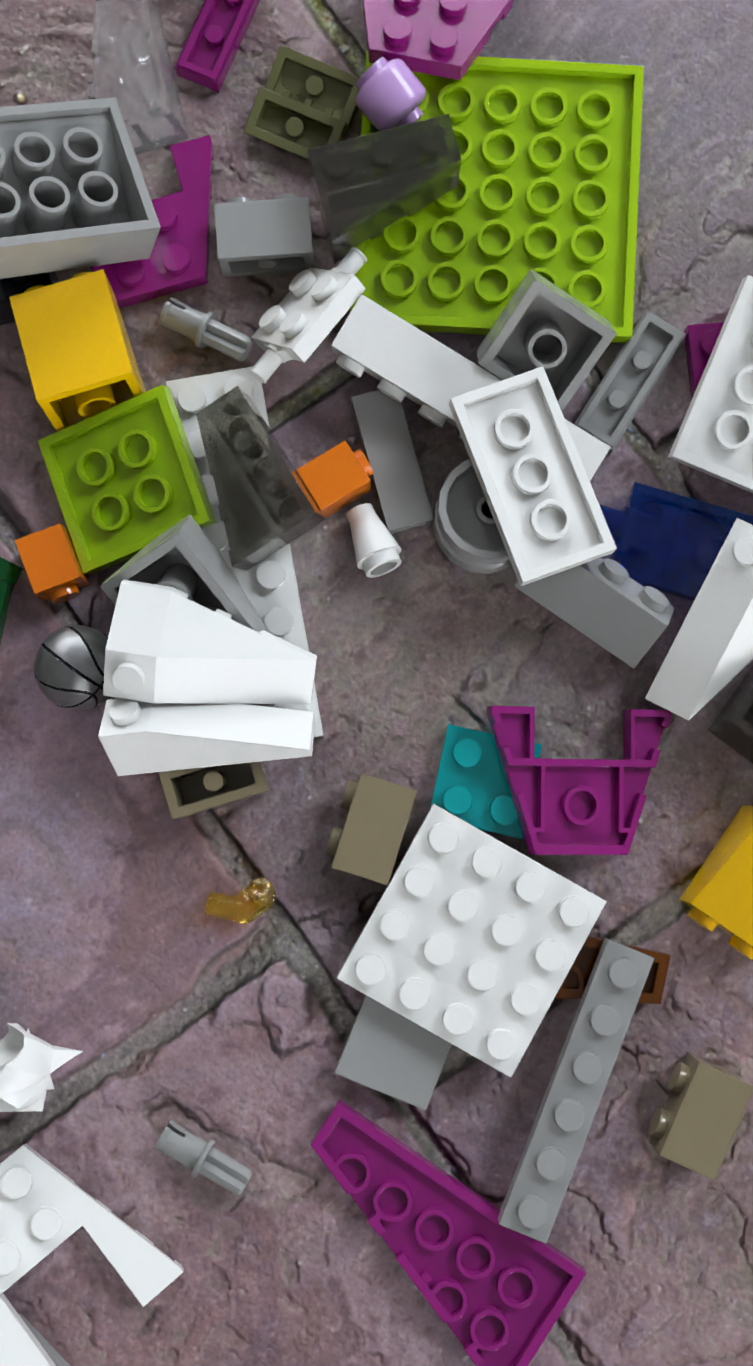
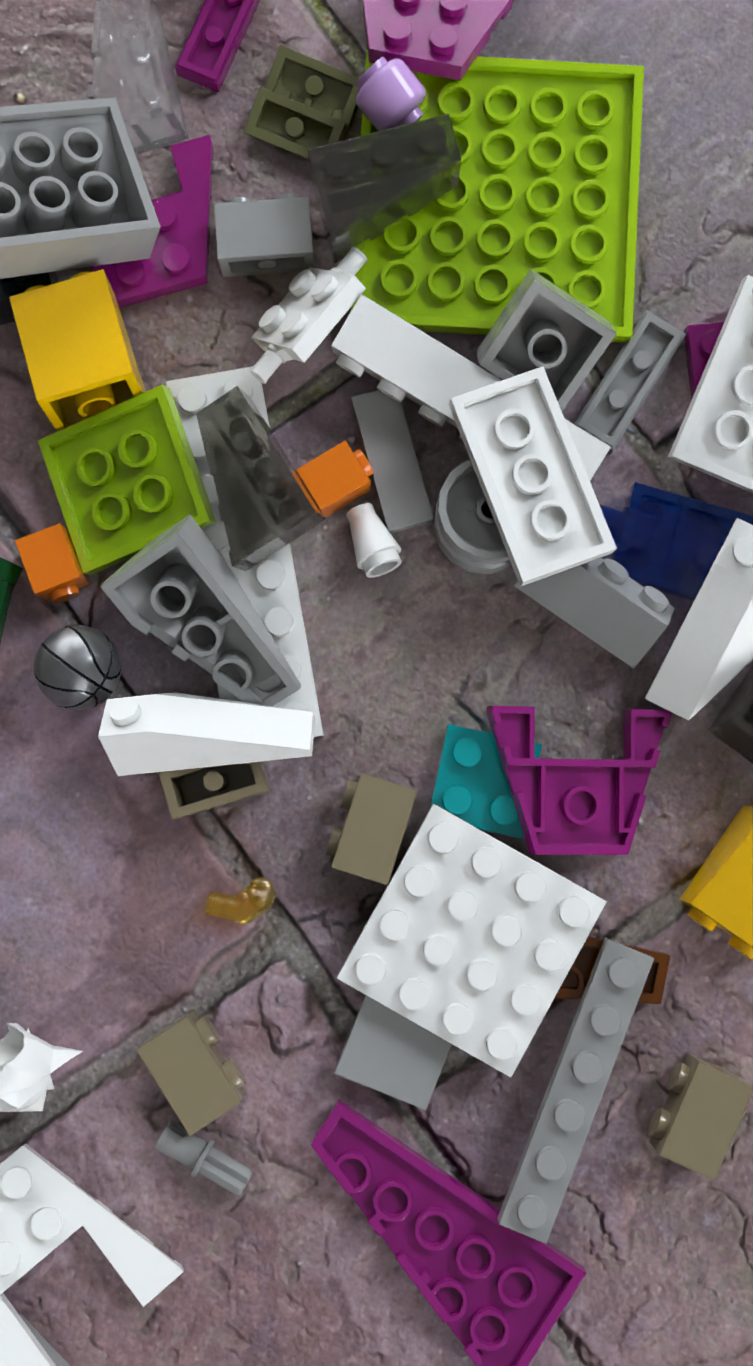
(188, 654): white wedge -> none
(193, 1071): none -> dark tan brick
(205, 329): light grey axle -> none

